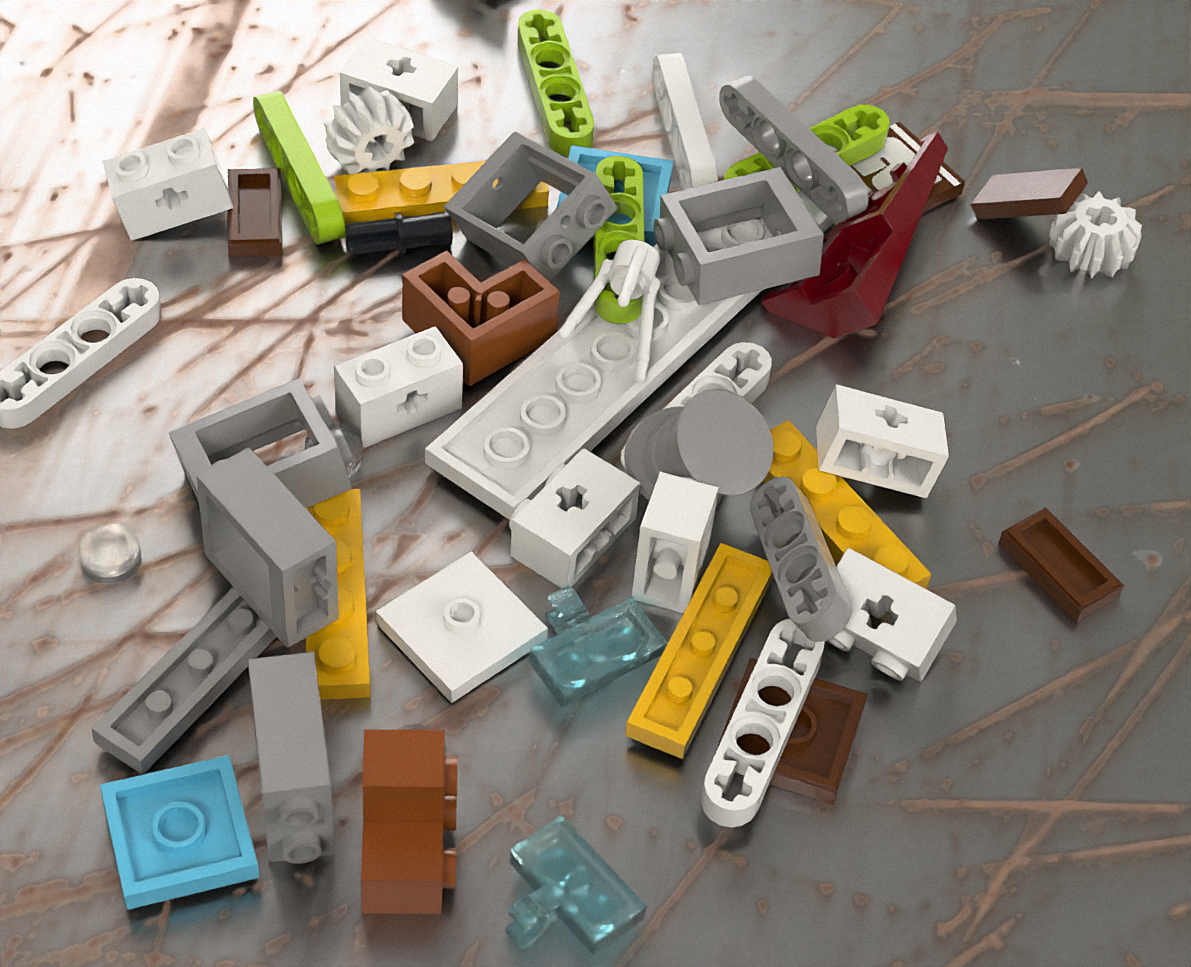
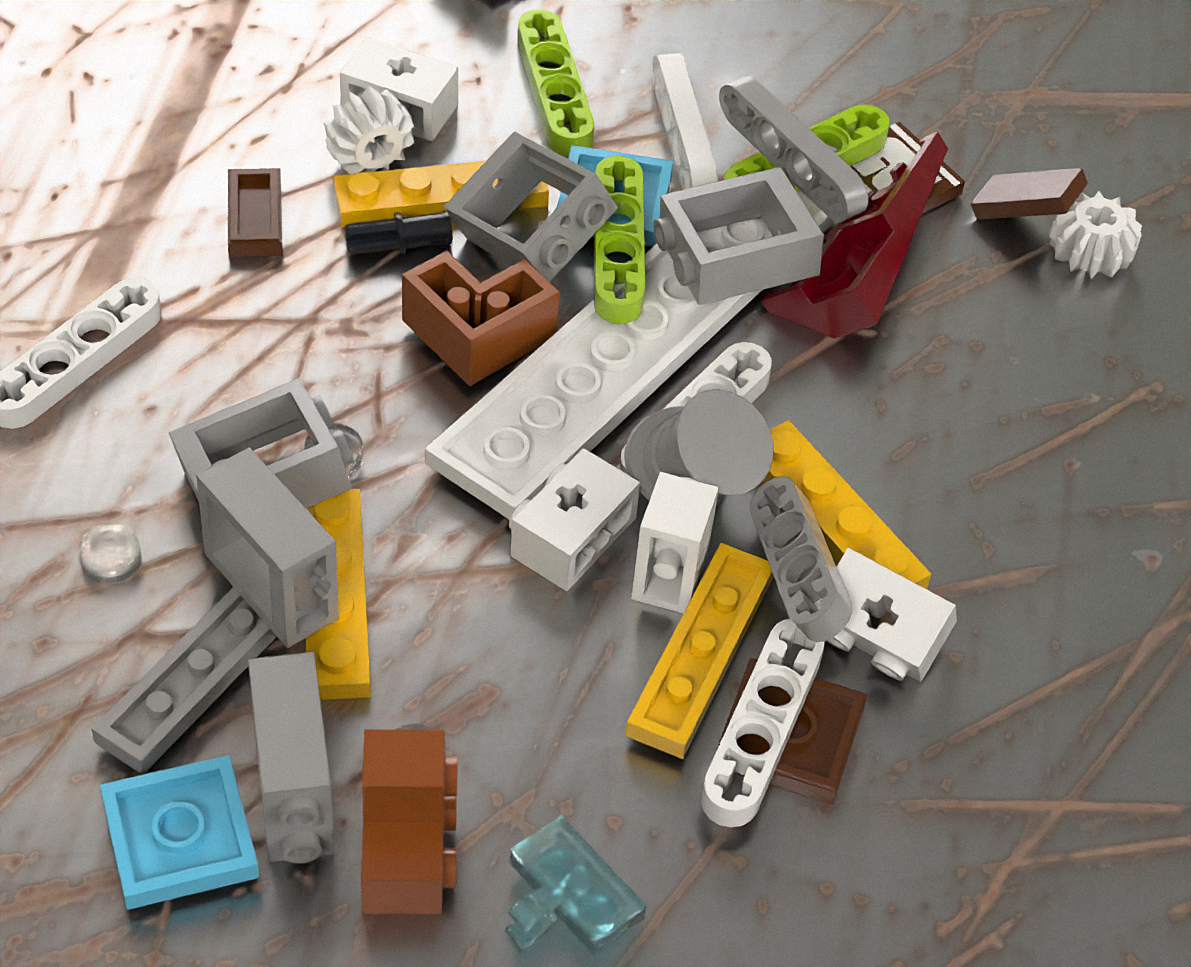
(167, 184): white brick -> none
(299, 167): lime beam -> none
(399, 386): white brick -> none
(461, 626): white plate -> none
(593, 648): clear light blue plate -> none
(630, 277): white plant -> none
(881, 441): white brick -> none
(1061, 564): reddish brown tile -> none

